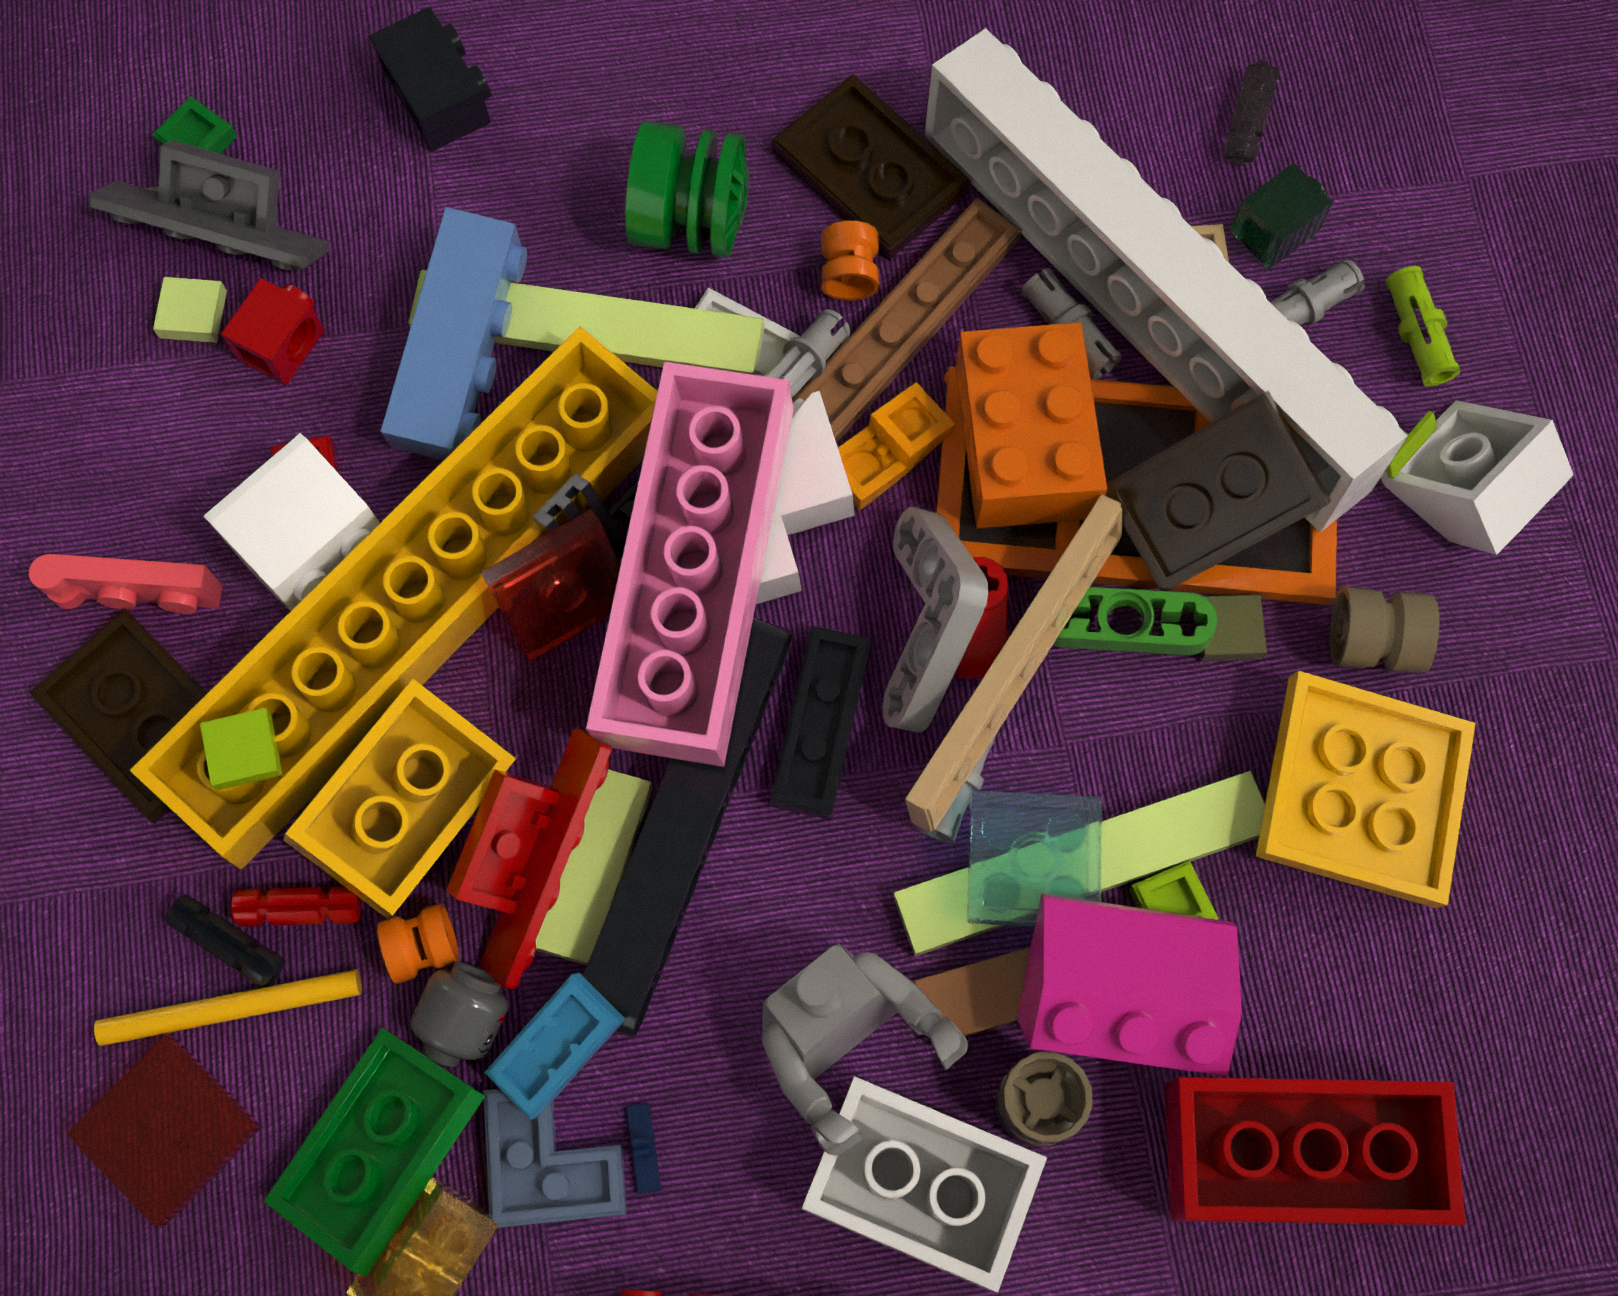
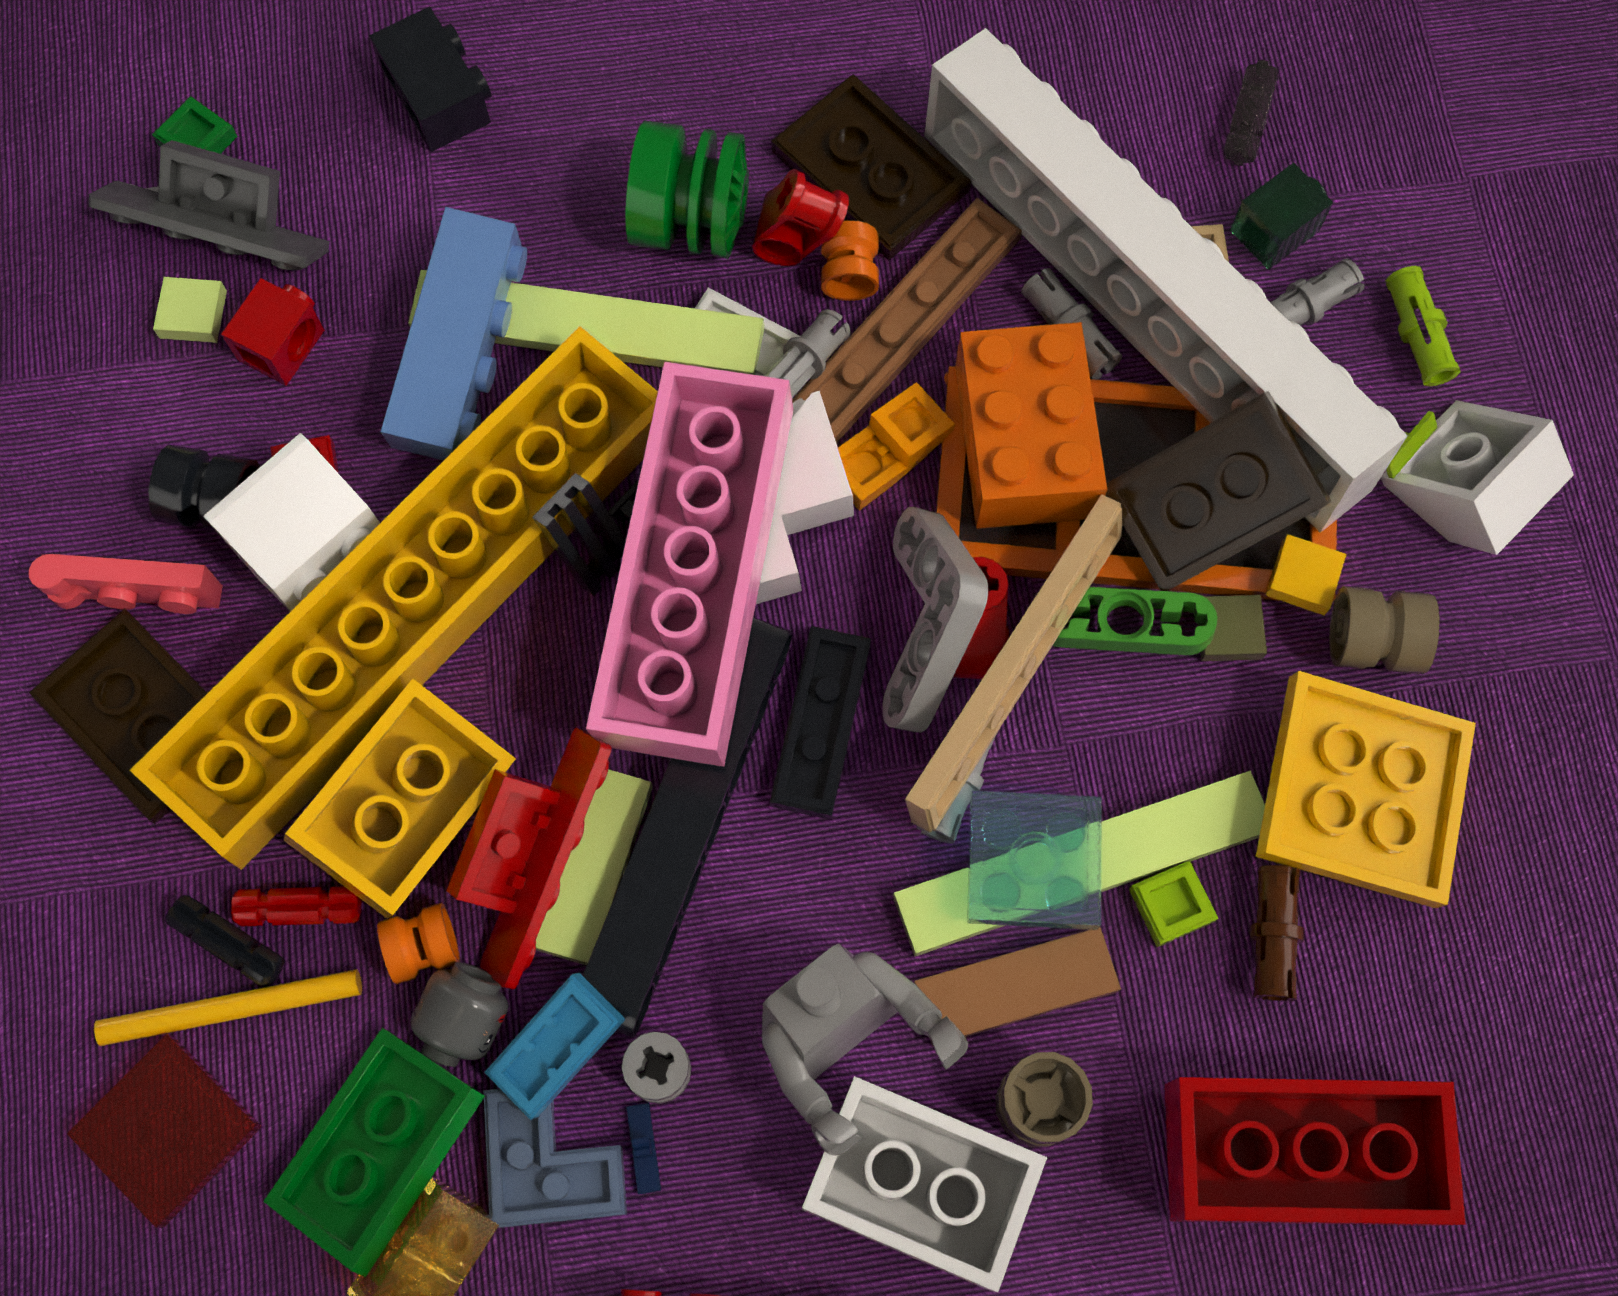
(189, 485): none -> black wheel
(241, 749): lime tile -> none
(556, 584): clear red tile -> none
(663, 1077): none -> light grey wheel
(797, 220): none -> red piece
(1132, 985): dark pink slope -> none
(1276, 933): none -> reddish brown pin
(1306, 574): none -> yellow tile

